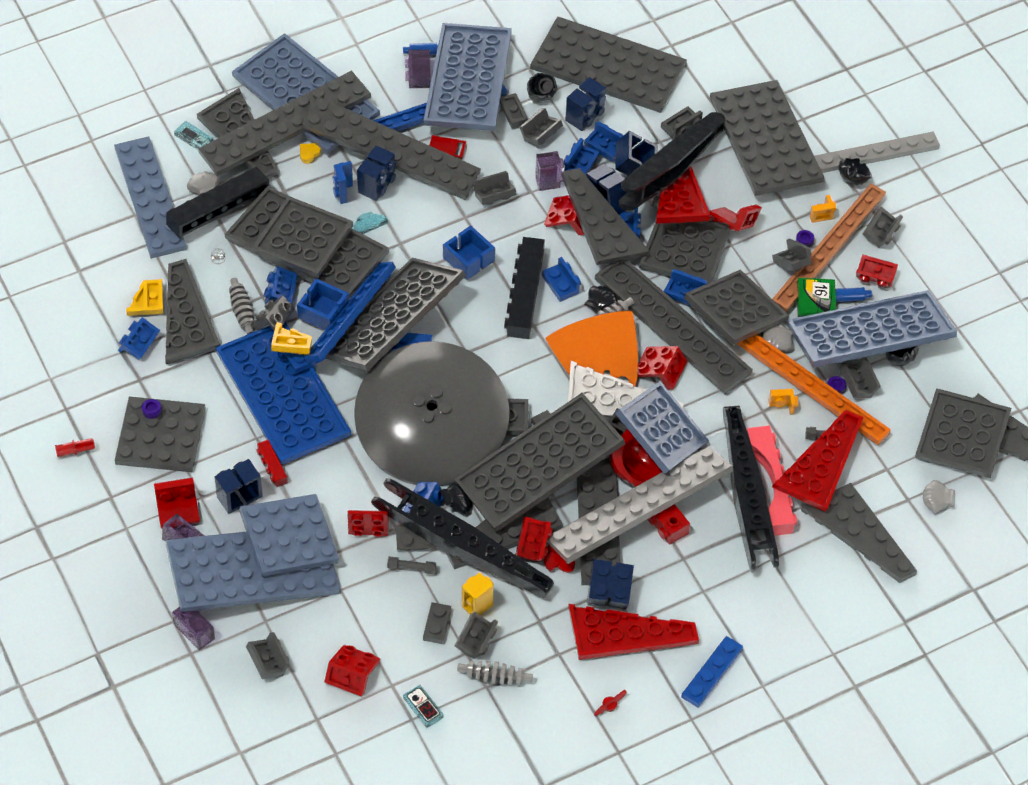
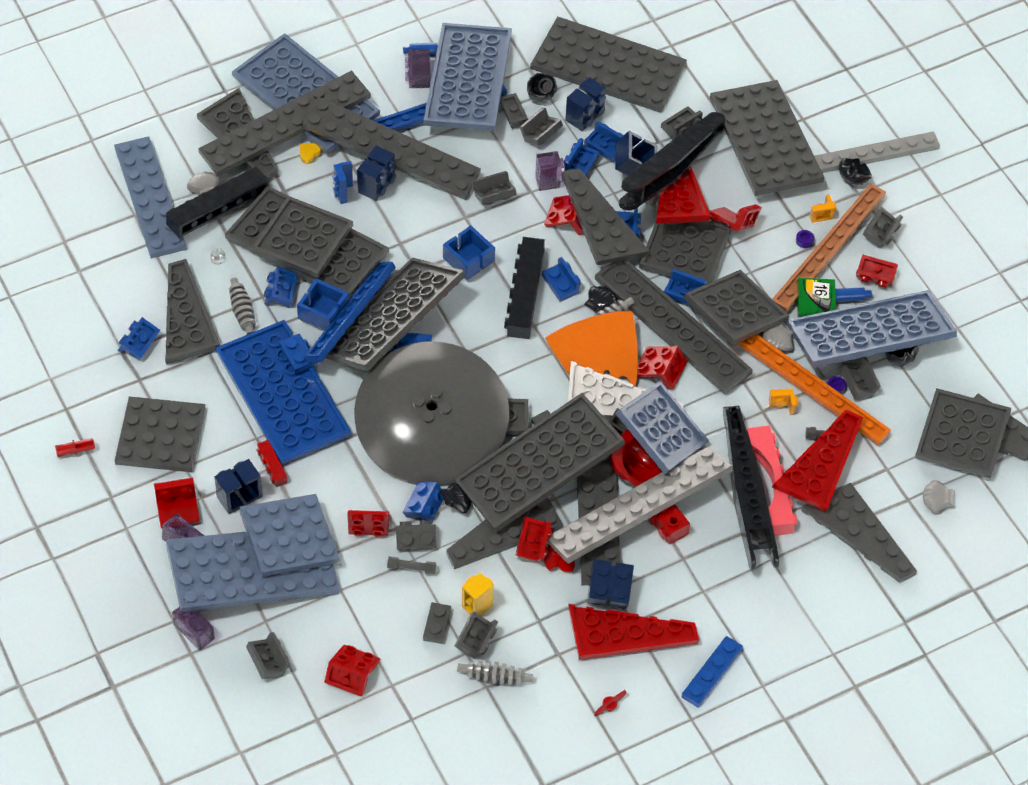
(148, 299): yellow wing -> none
(151, 408): dark purple tile -> none
(192, 135): clear light blue tile -> none
(275, 312): dark grey bracket -> none
(290, 341): yellow wing -> none
(369, 222): clear light blue tile -> none
(423, 706): tile -> none
(447, 145): red piece -> none
(461, 539): black piece -> none
(608, 184): dark blue piece -> none
(794, 257): dark grey bracket -> none

